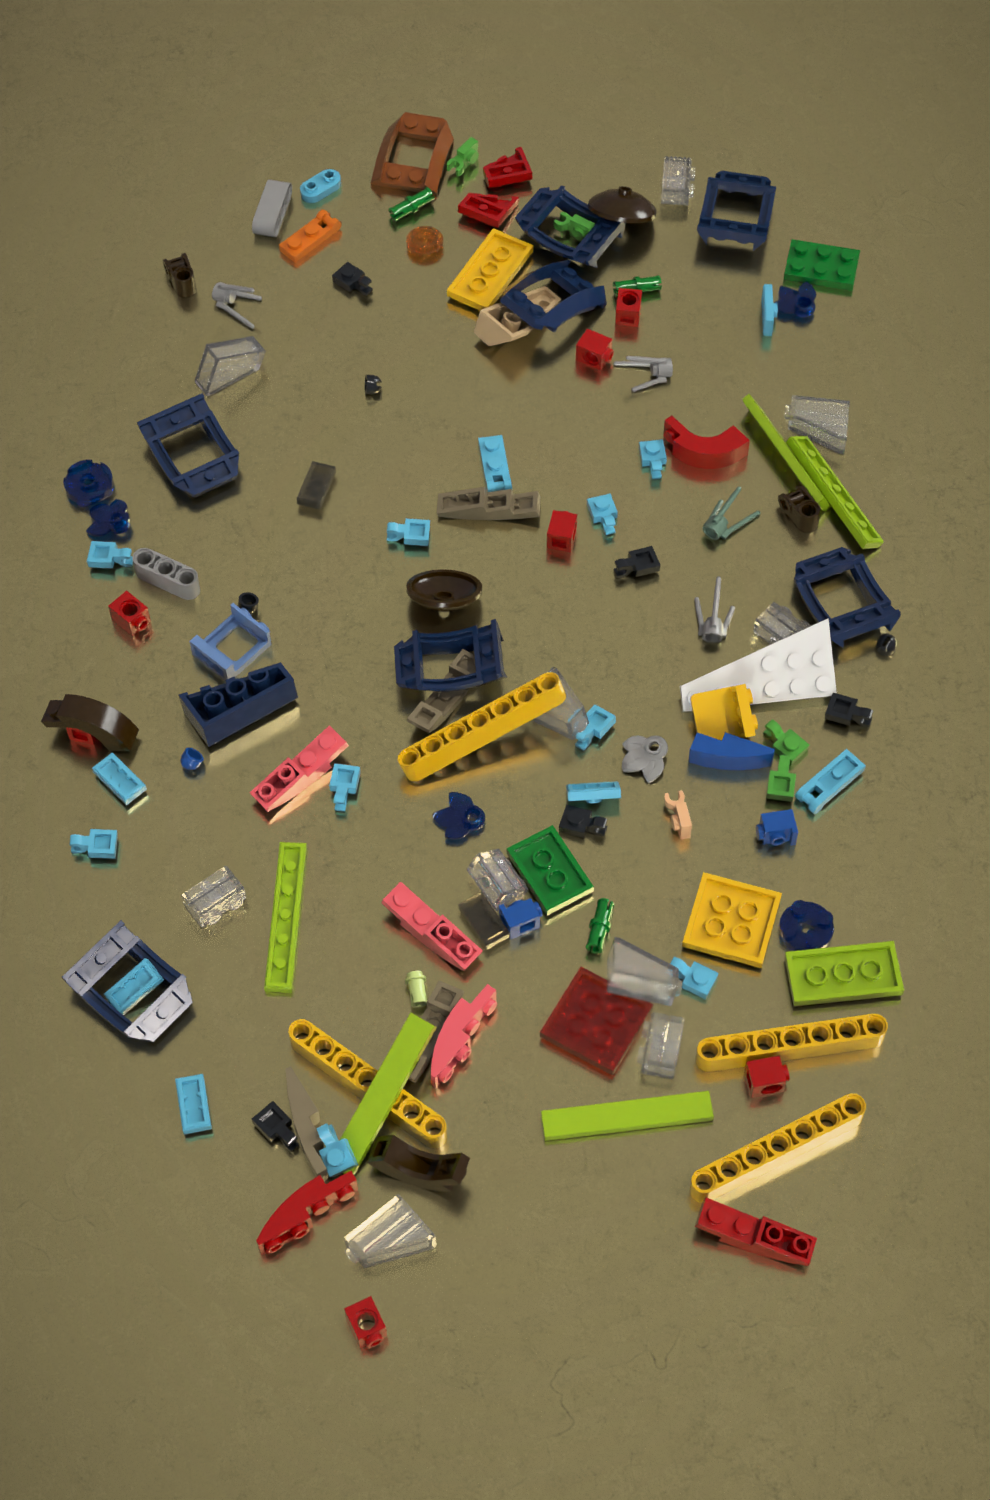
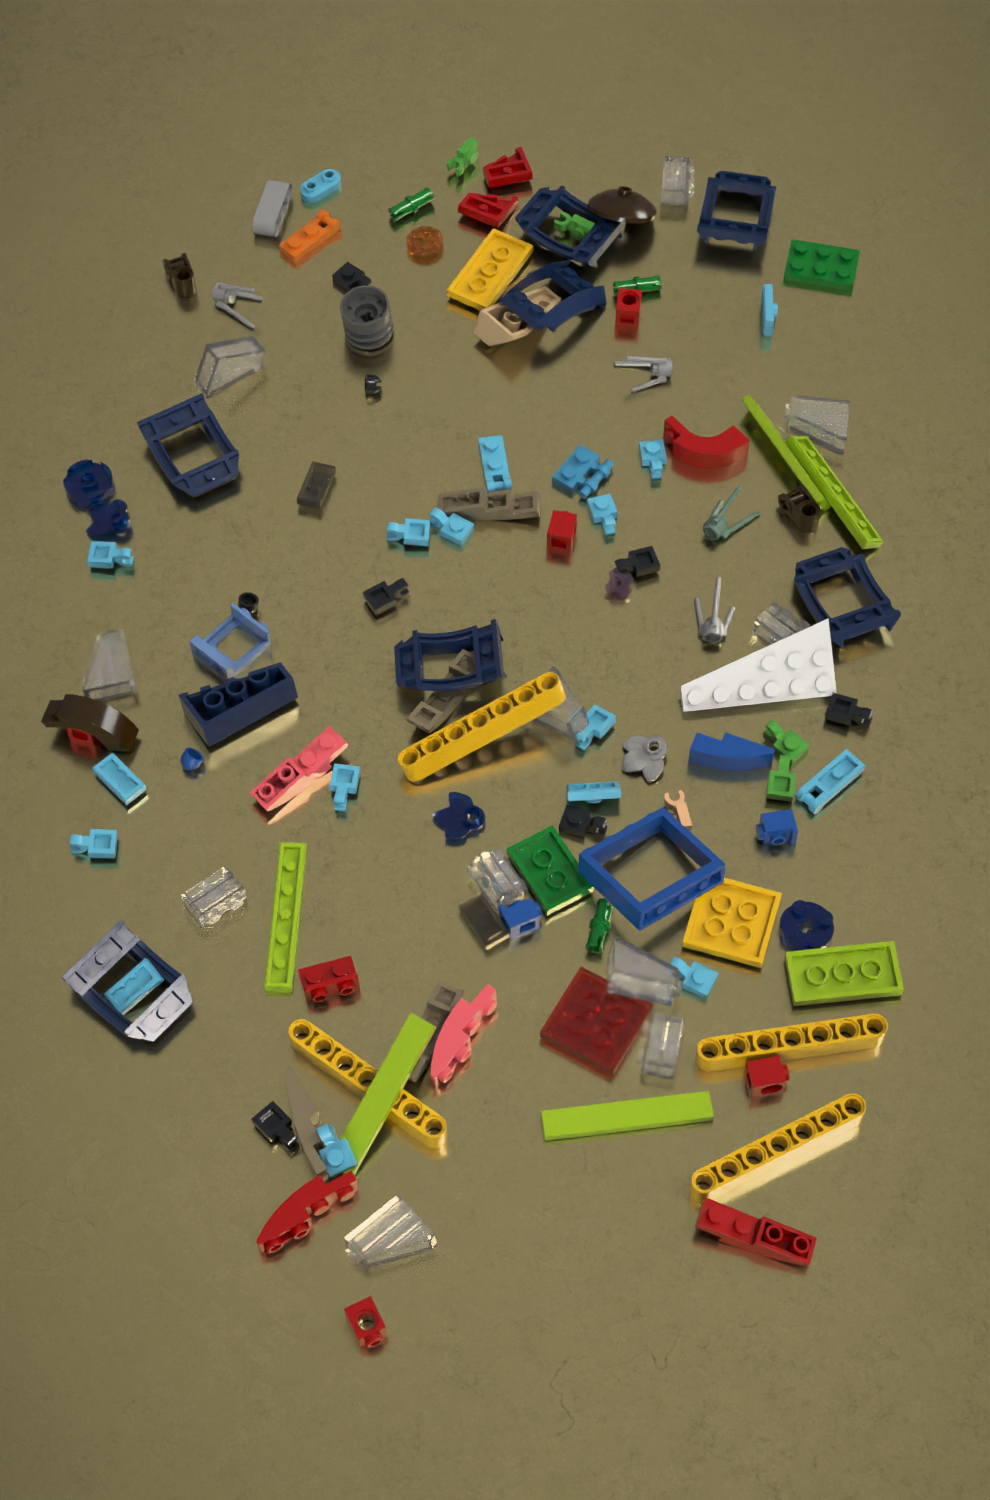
(109, 668): none -> clear slope
(123, 607): red brick -> none
(156, 569): light grey beam -> none
(193, 1104): medium azure plate -> none
(329, 979): none -> red bracket
(366, 317): none -> dark grey wheel
(384, 597): none -> black plate
(410, 177): dark orange wedge -> none
(415, 982): yellowish green pin -> none
(416, 1166): dark brown arch -> none
(430, 928): coral slope -> none
(444, 589): dark brown dish -> none
(453, 528): none -> medium azure plate
(577, 468): none -> dark azure plate
(594, 349): red brick -> none
(625, 580): none -> clear purple plate
(670, 898): none -> blue window
(724, 711): yellow bracket -> none
(797, 302): clear blue plate -> none
(891, 646): black hinge -> none

